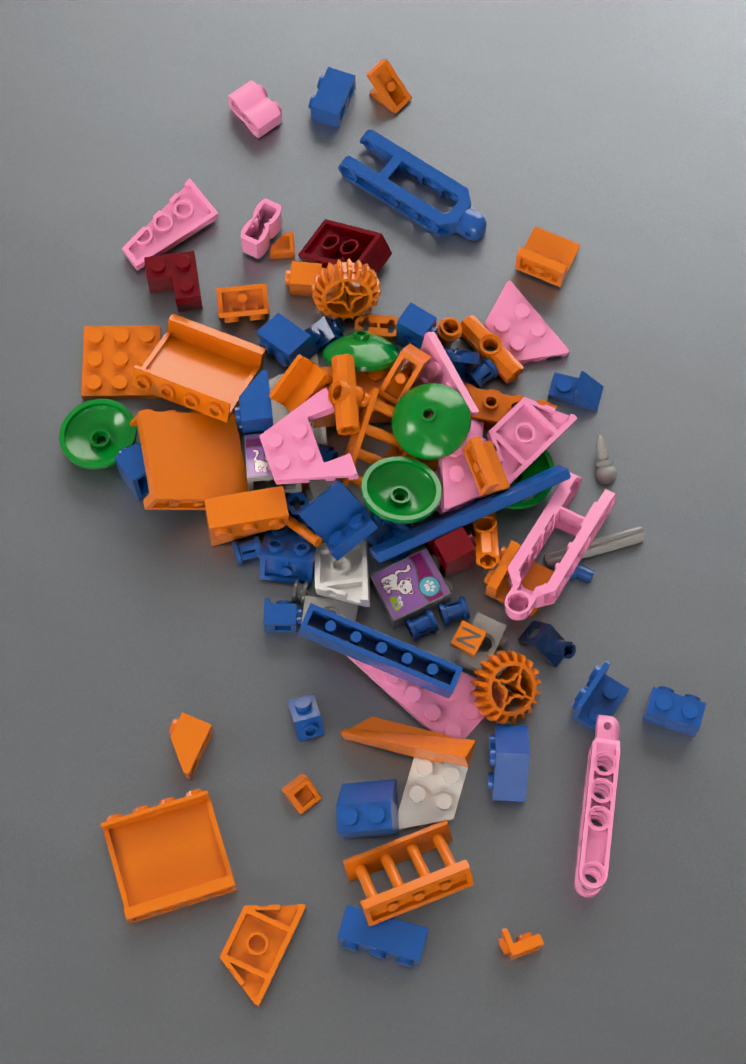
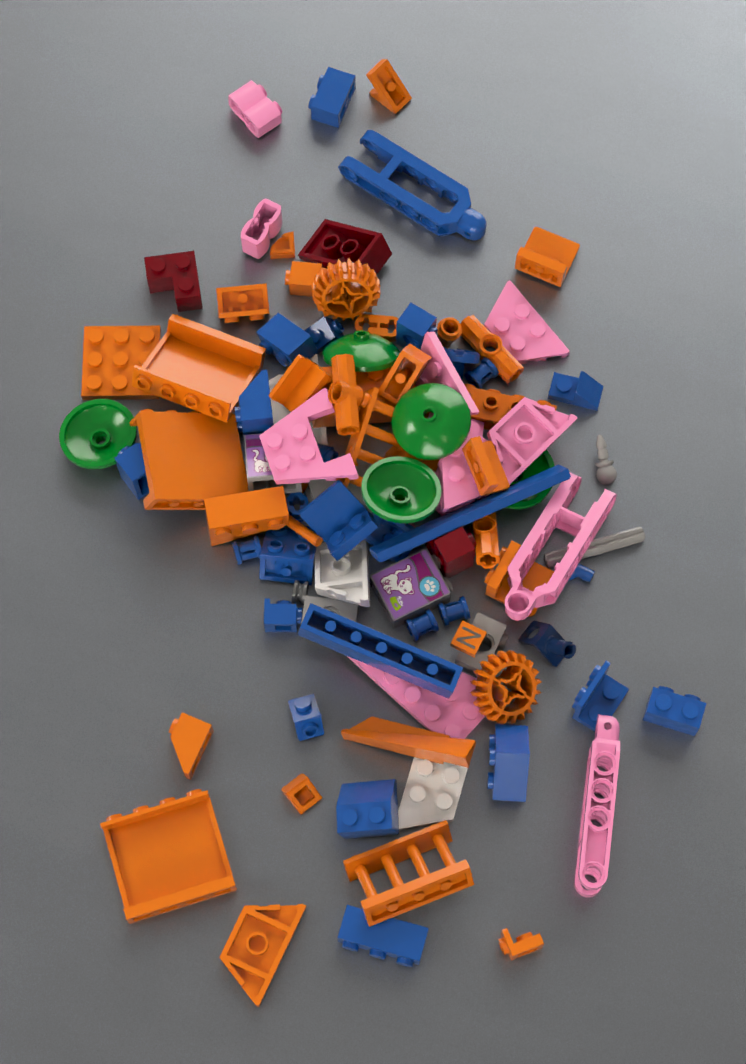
(176, 222): bright pink wing -> none

